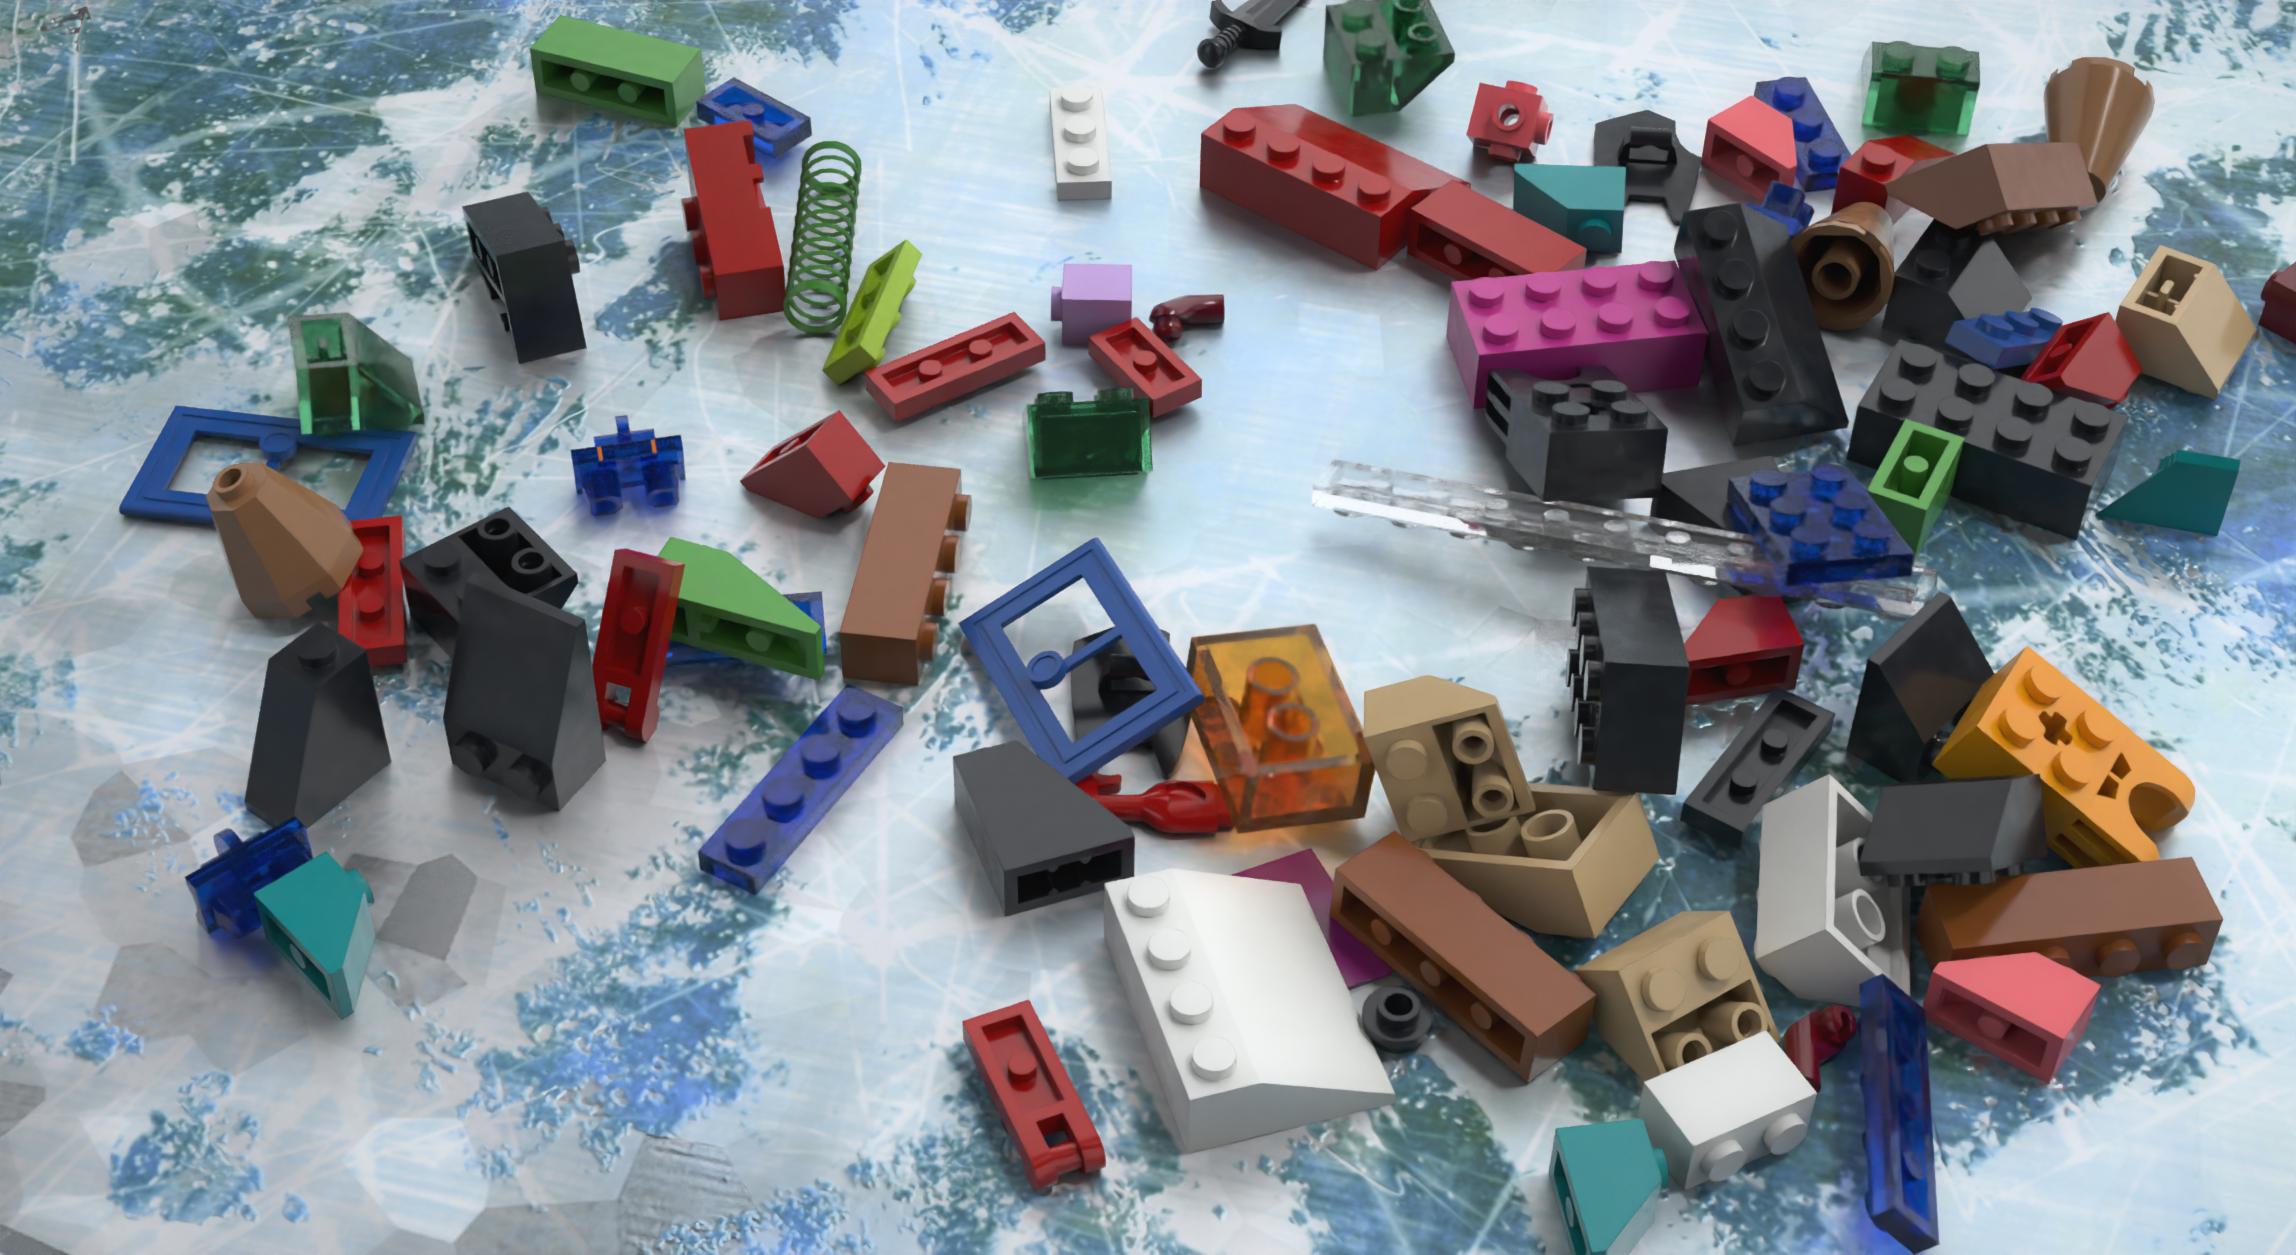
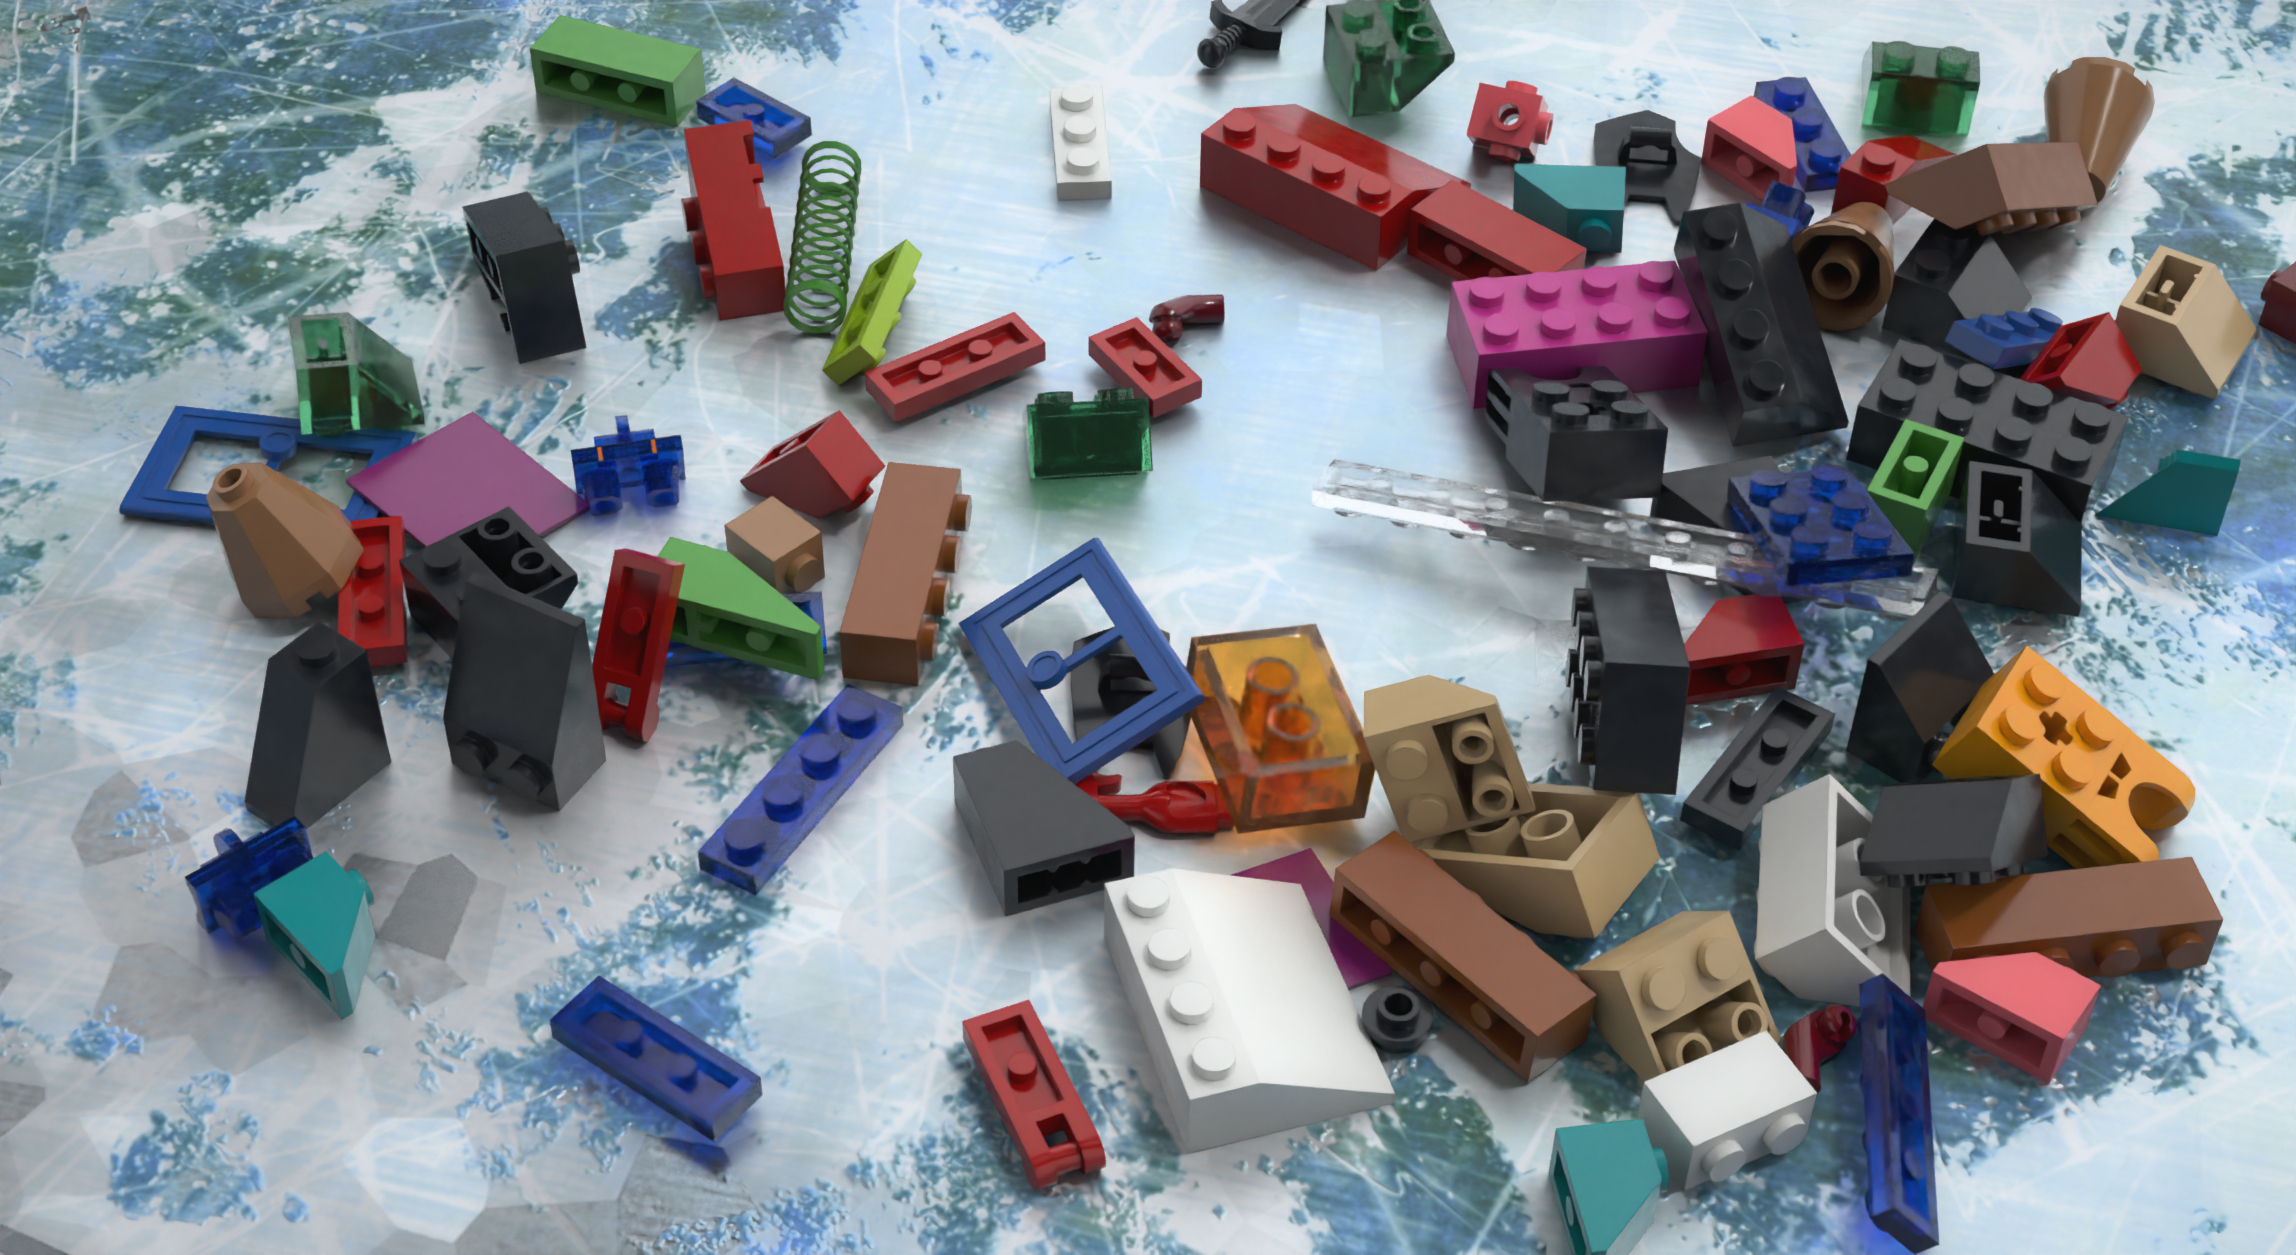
(463, 478): none -> magenta piece
(656, 1058): none -> clear blue plate
(777, 546): none -> medium nougat brick
(1091, 300): lavender brick -> none
(2015, 542): none -> black slope

